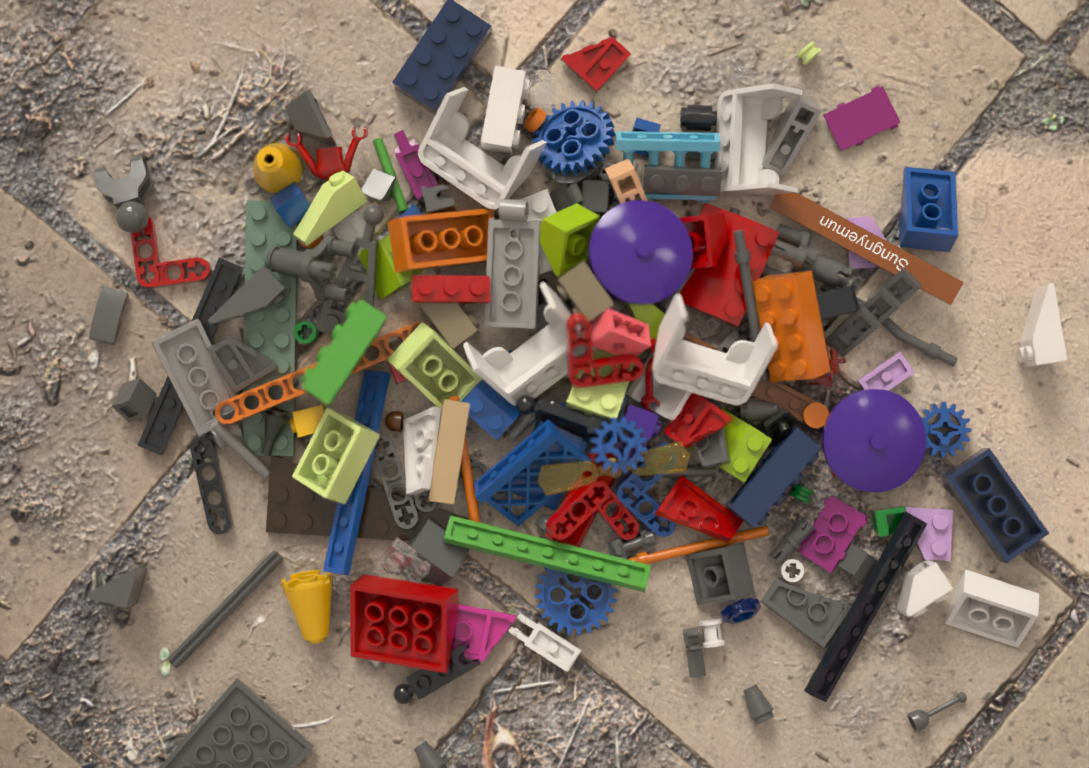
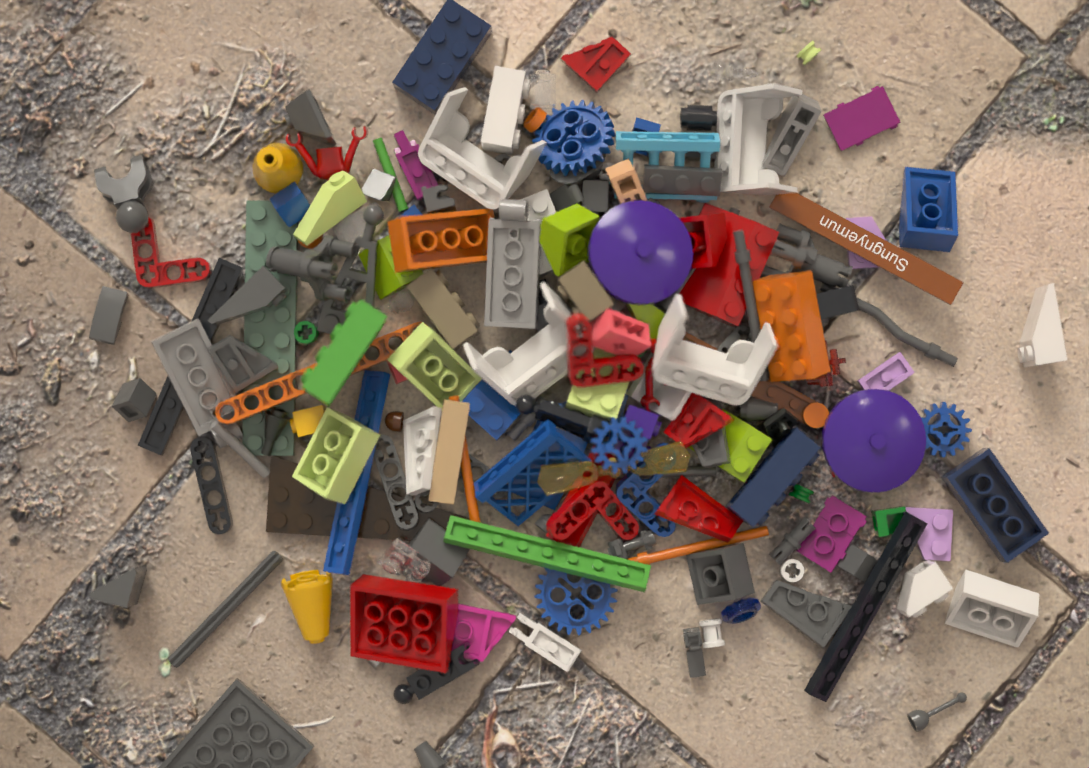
(450, 289): red plate -> none
(758, 705): dark grey cone -> none
(873, 312): dark grey slope -> none

